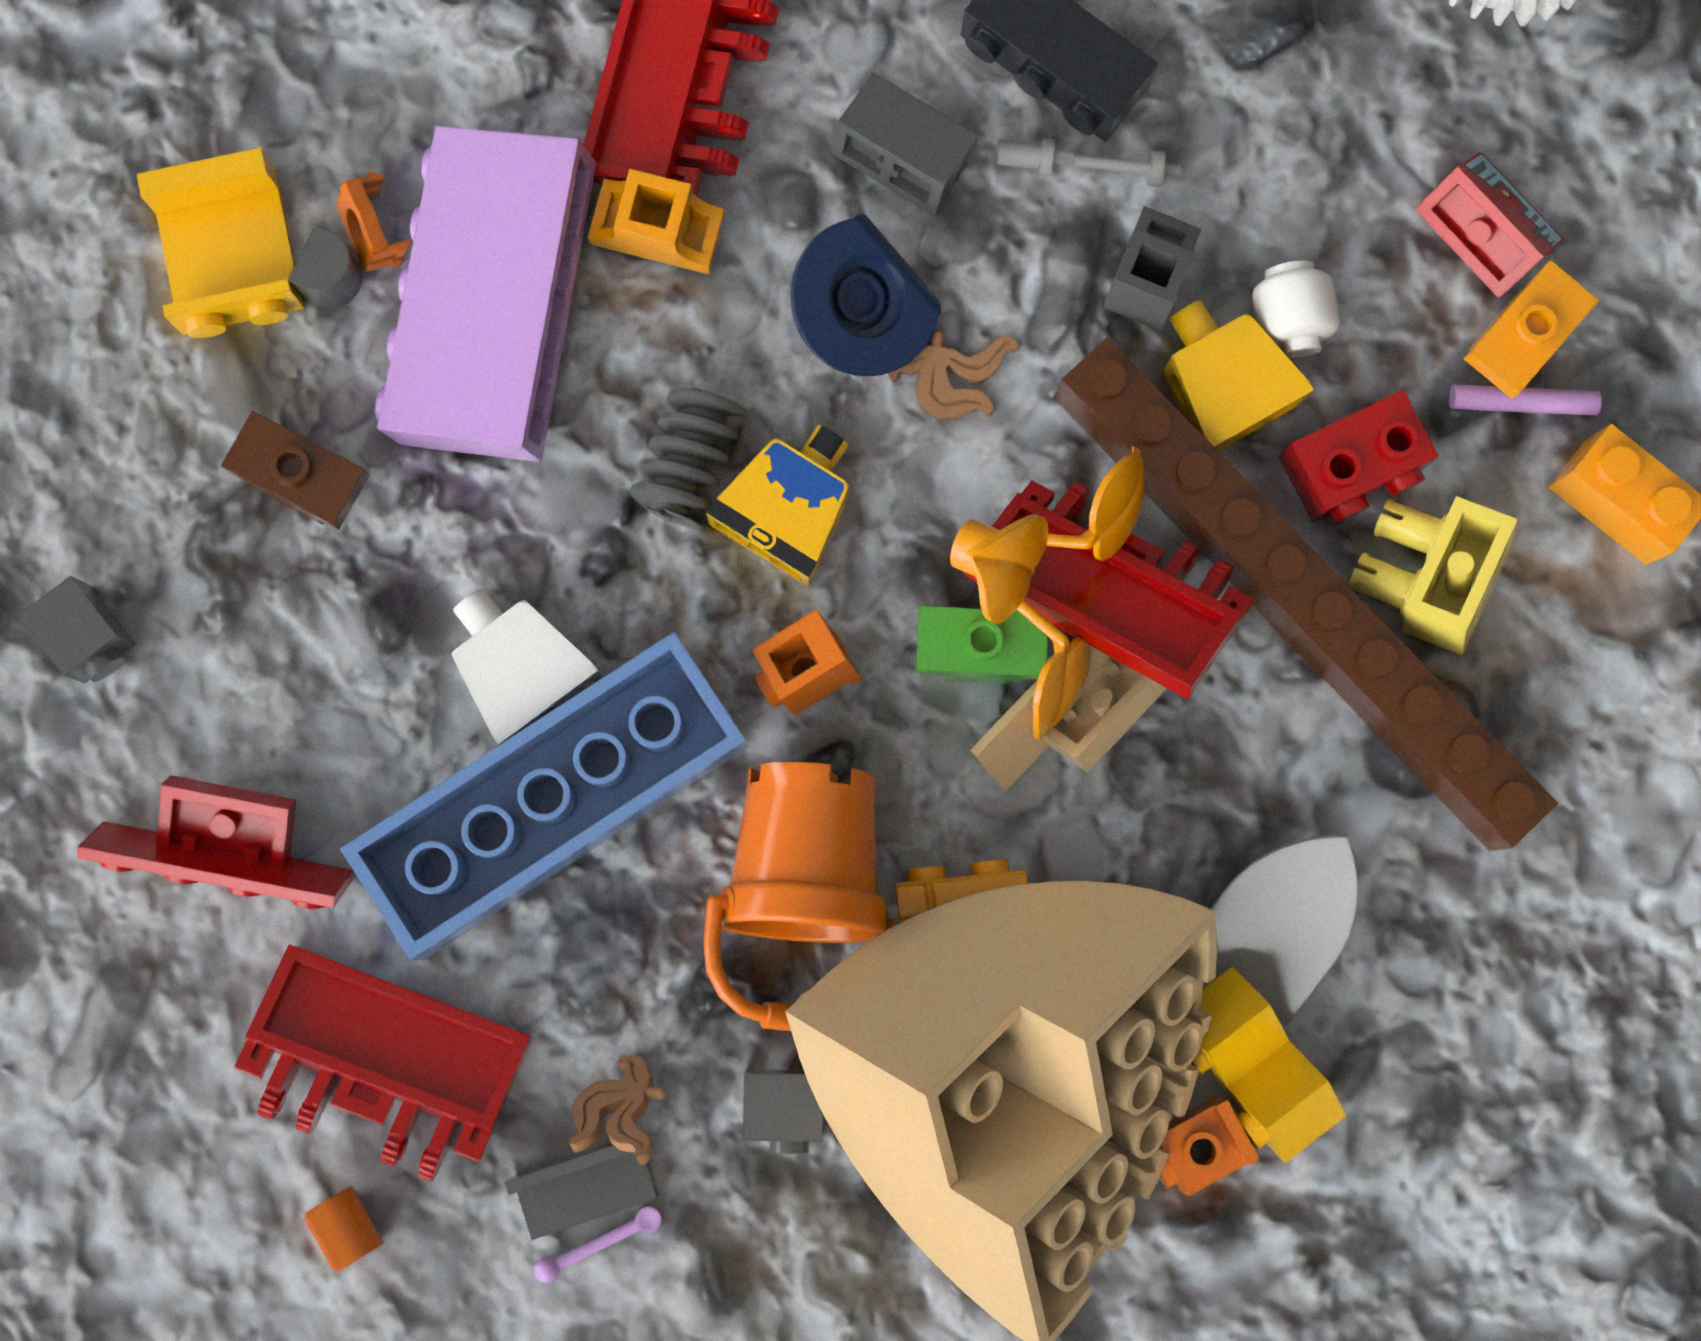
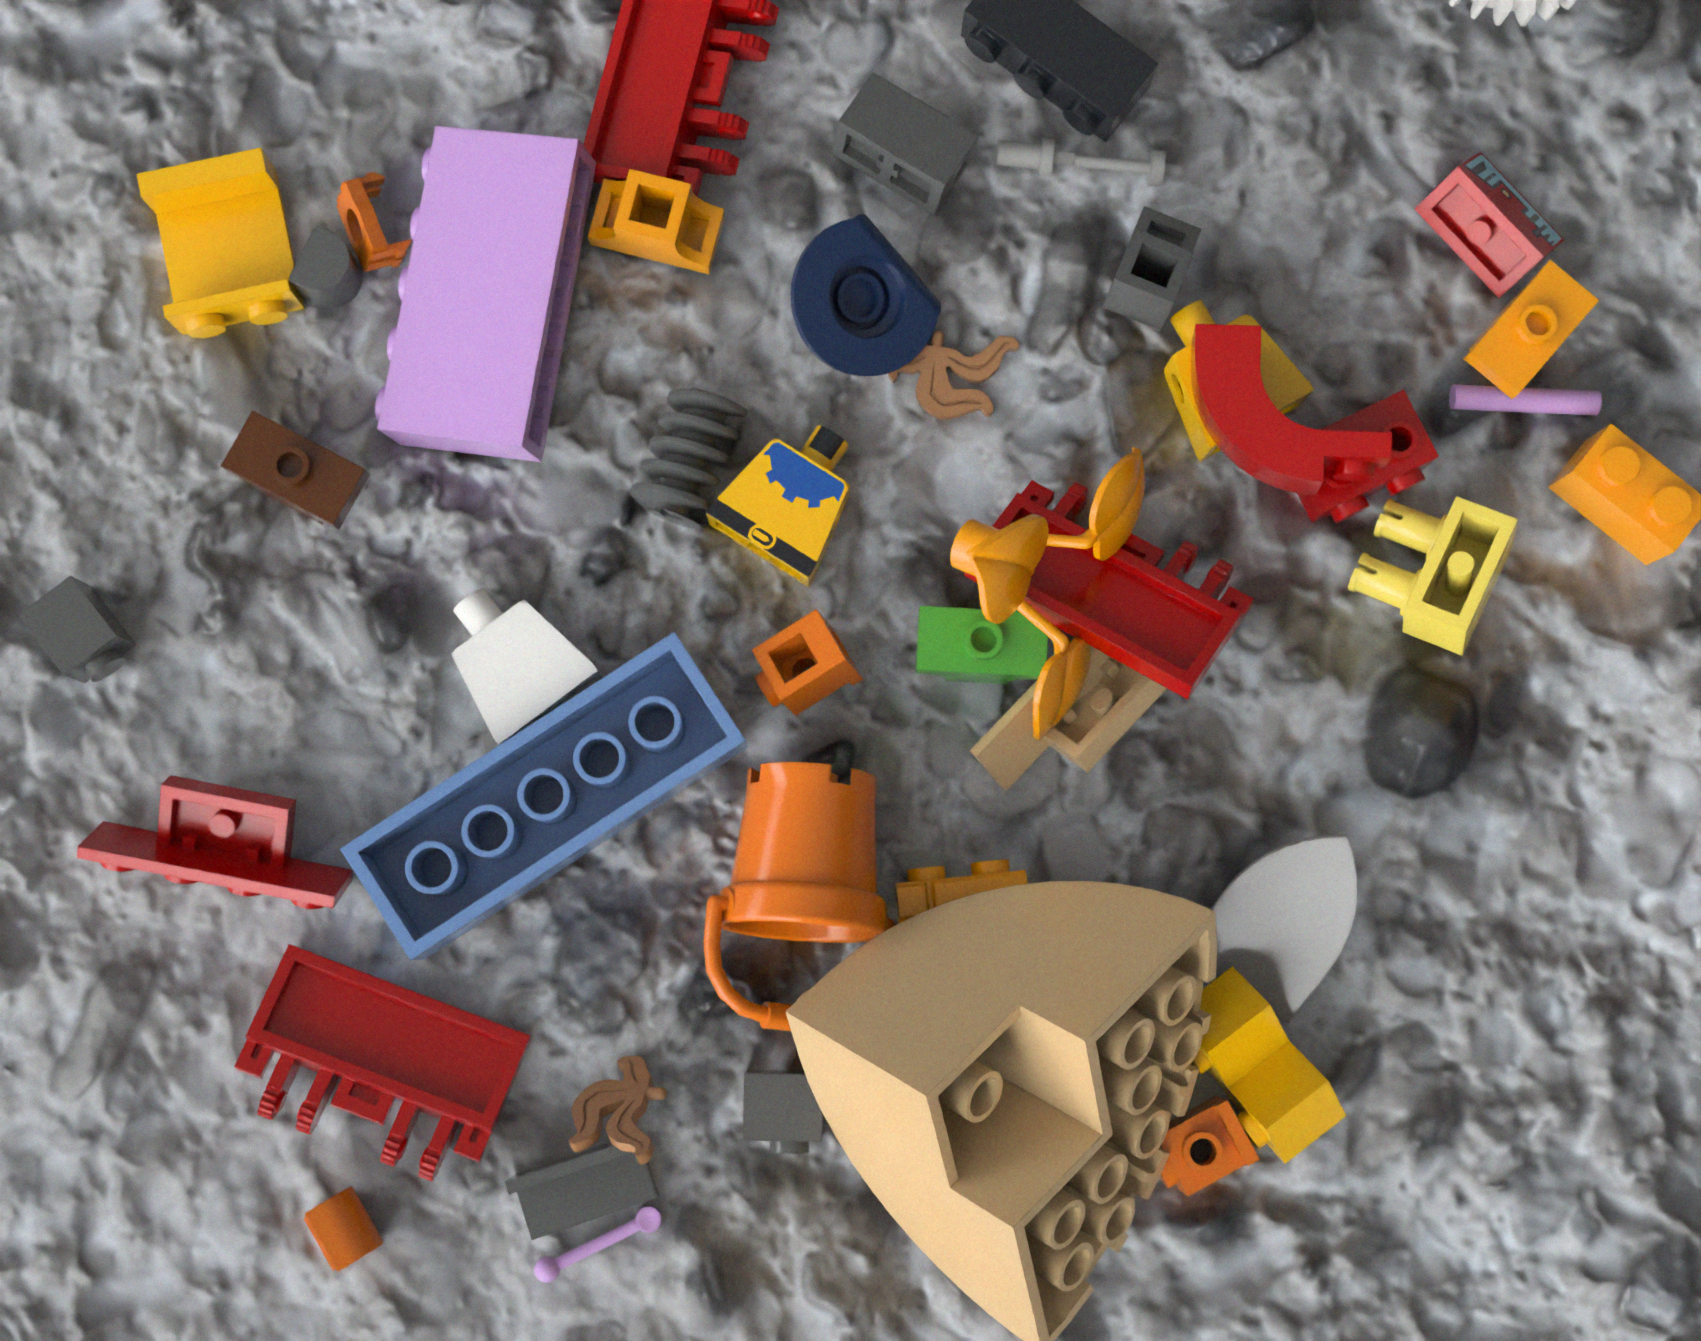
(1259, 436): none -> red arch
(1297, 307): white head -> none
(1306, 600): reddish brown brick -> none

